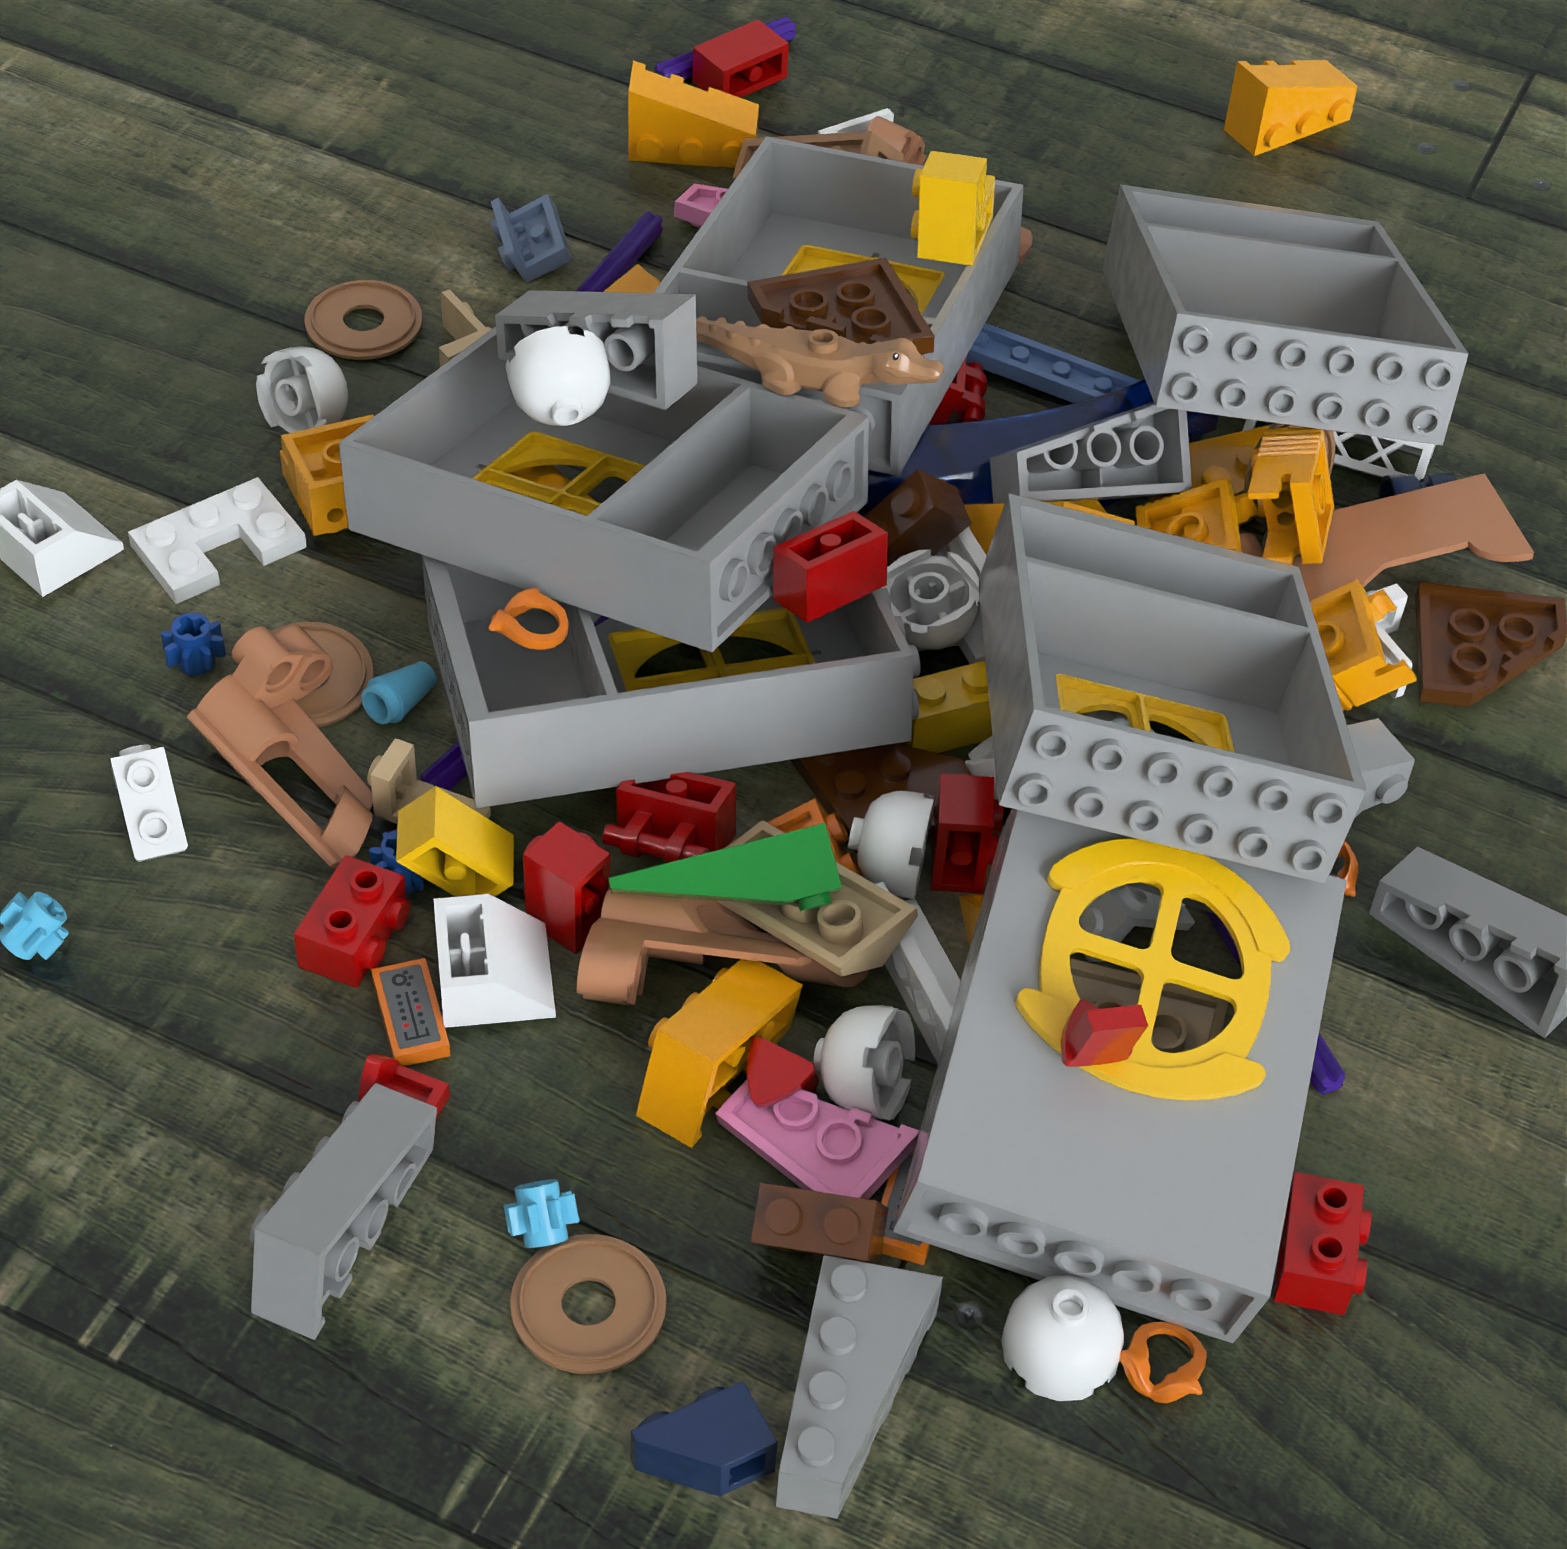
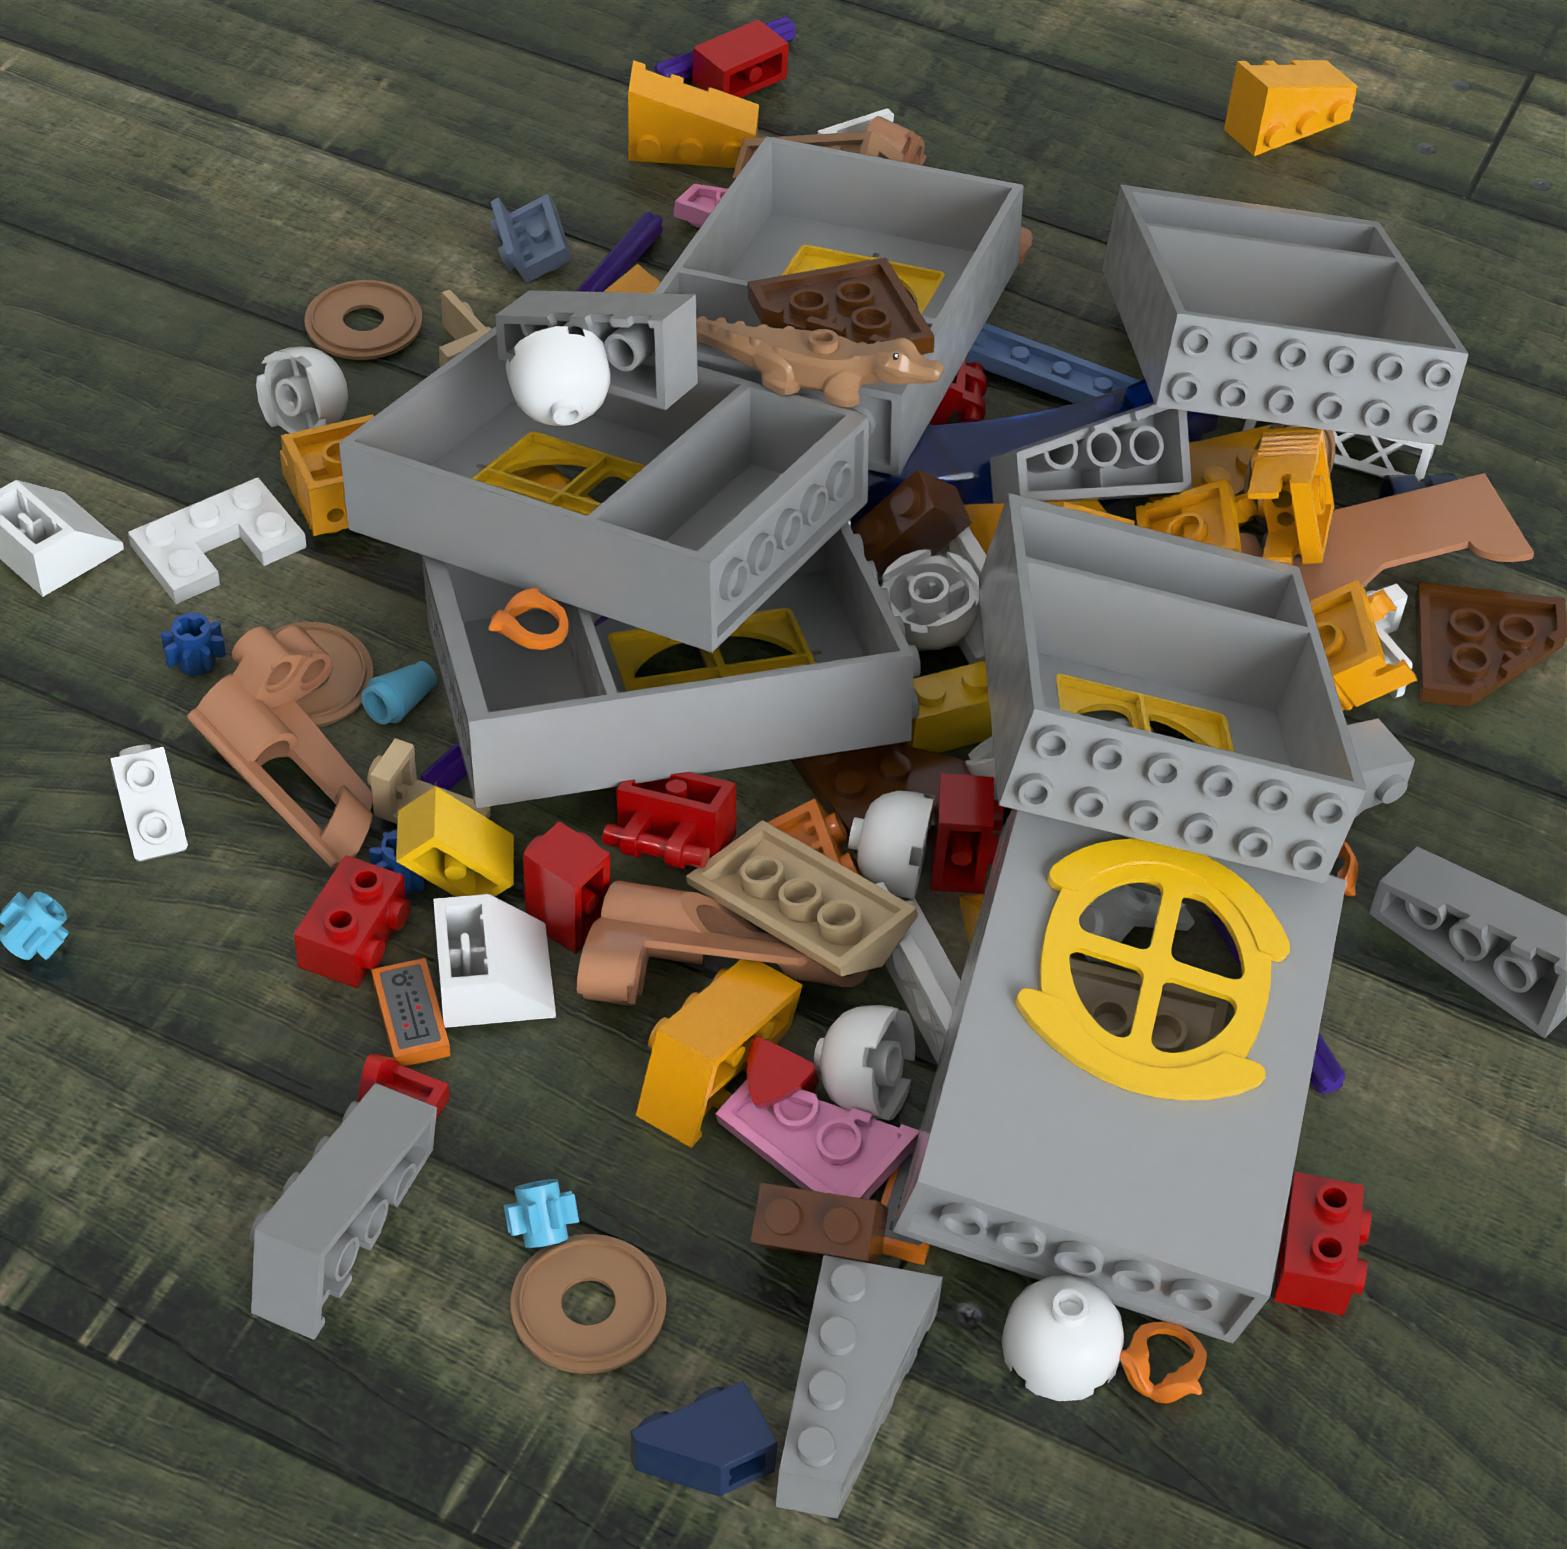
(764, 871): green wedge -> none
(830, 566): red brick -> none
(953, 207): yellow brick -> none
(1101, 1035): red tile -> none

